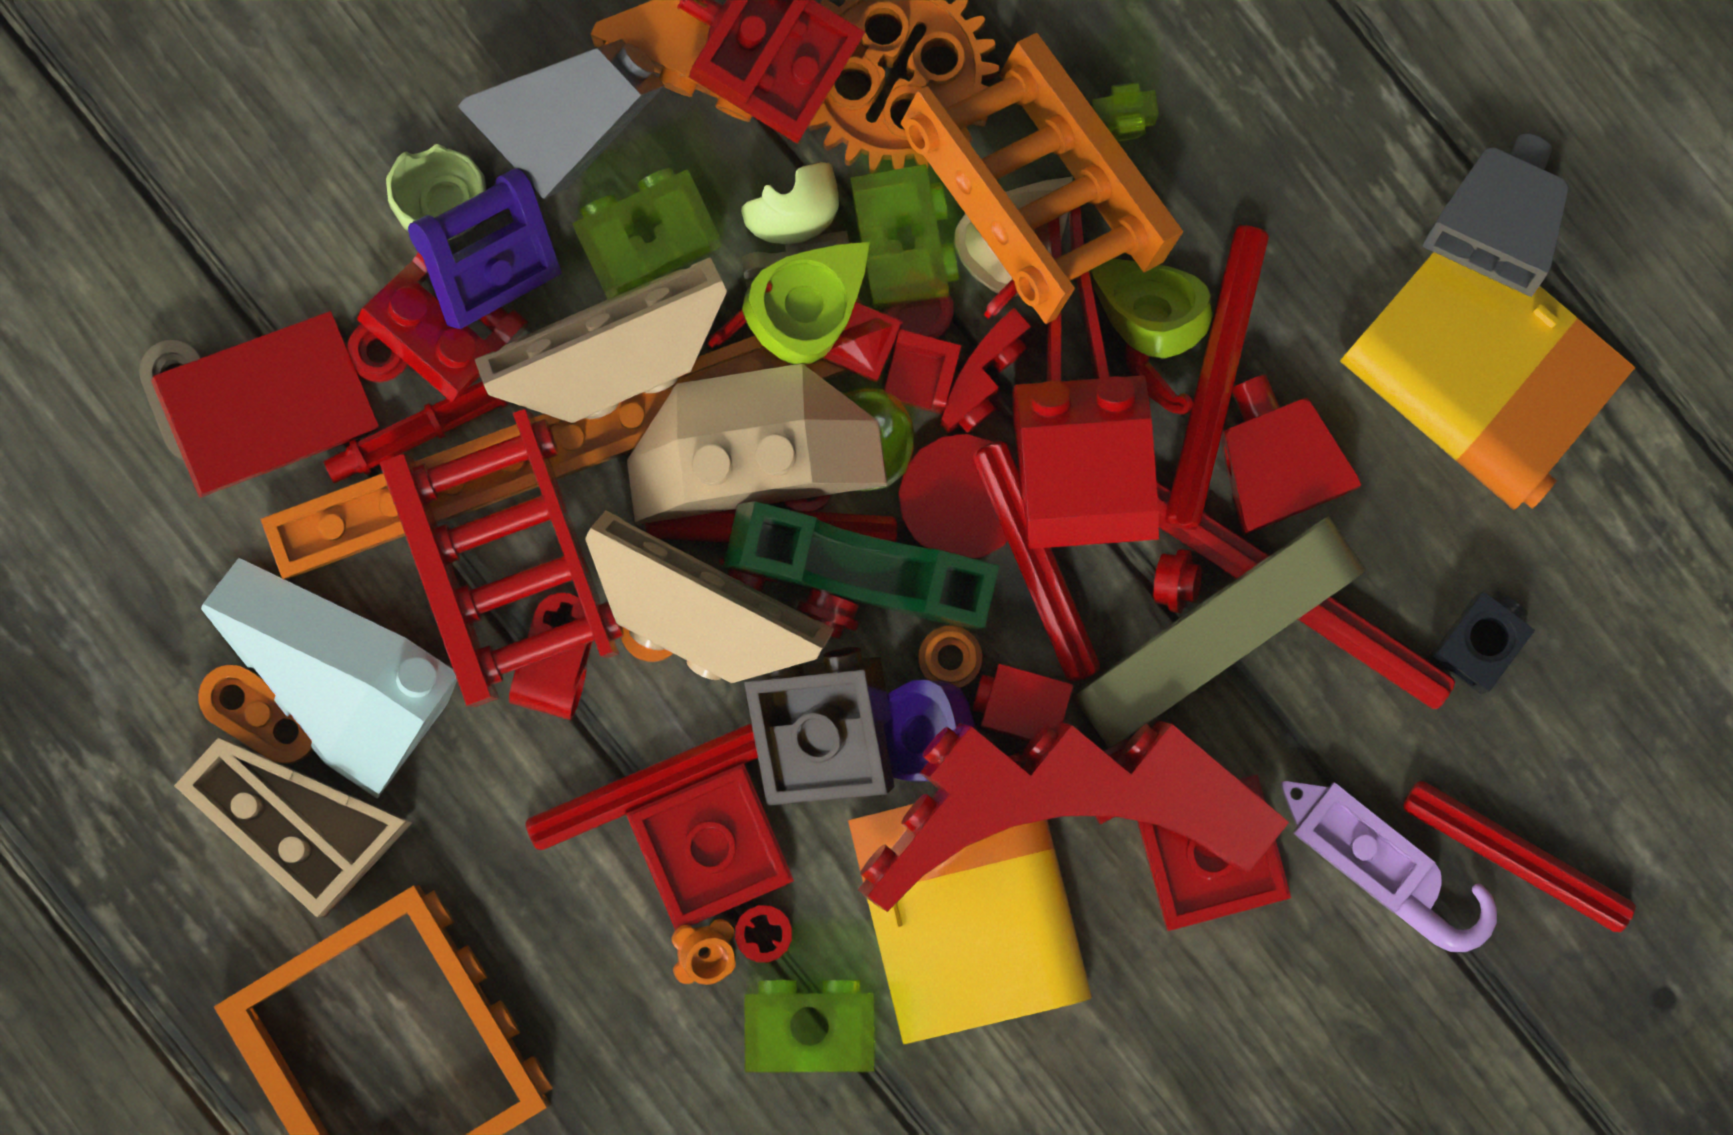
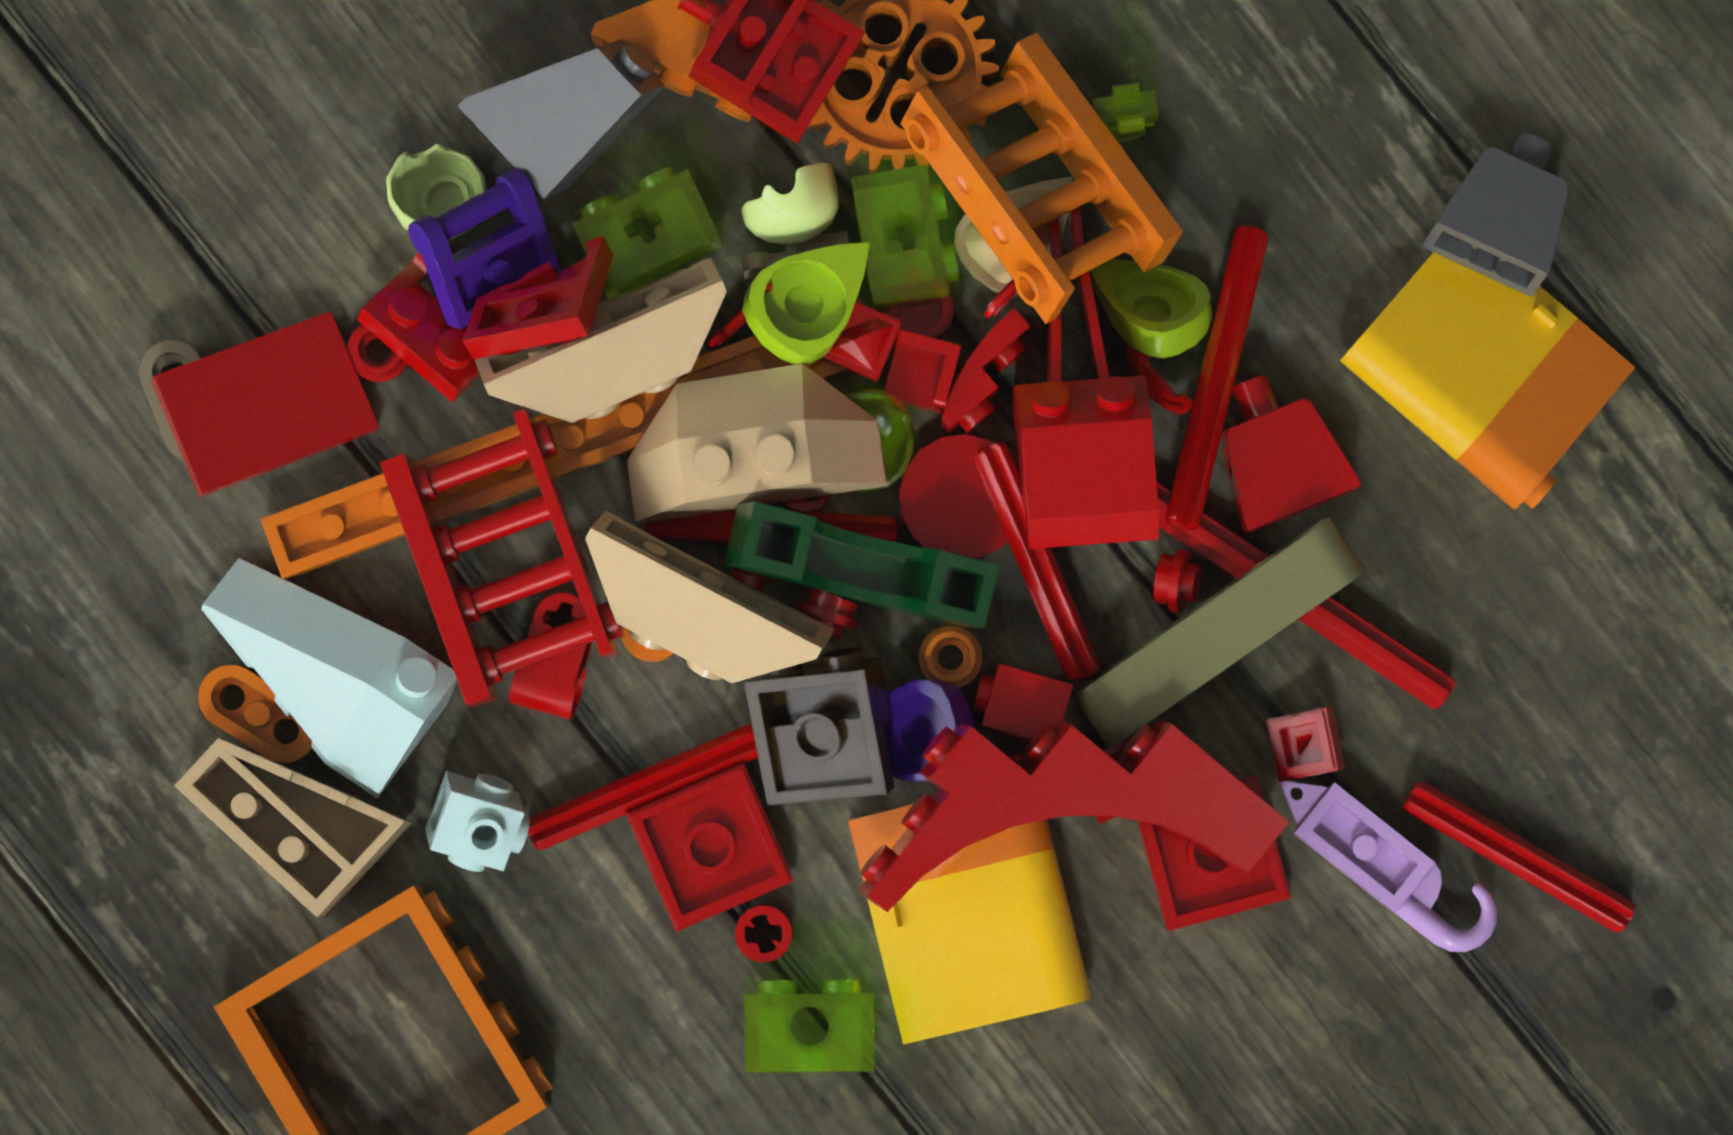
(411, 432): red piece -> none
(477, 821): none -> light aqua brick
(540, 306): none -> red wing
(711, 966): orange plate -> none
(1305, 744): none -> red tile
(1458, 654): black brick -> none

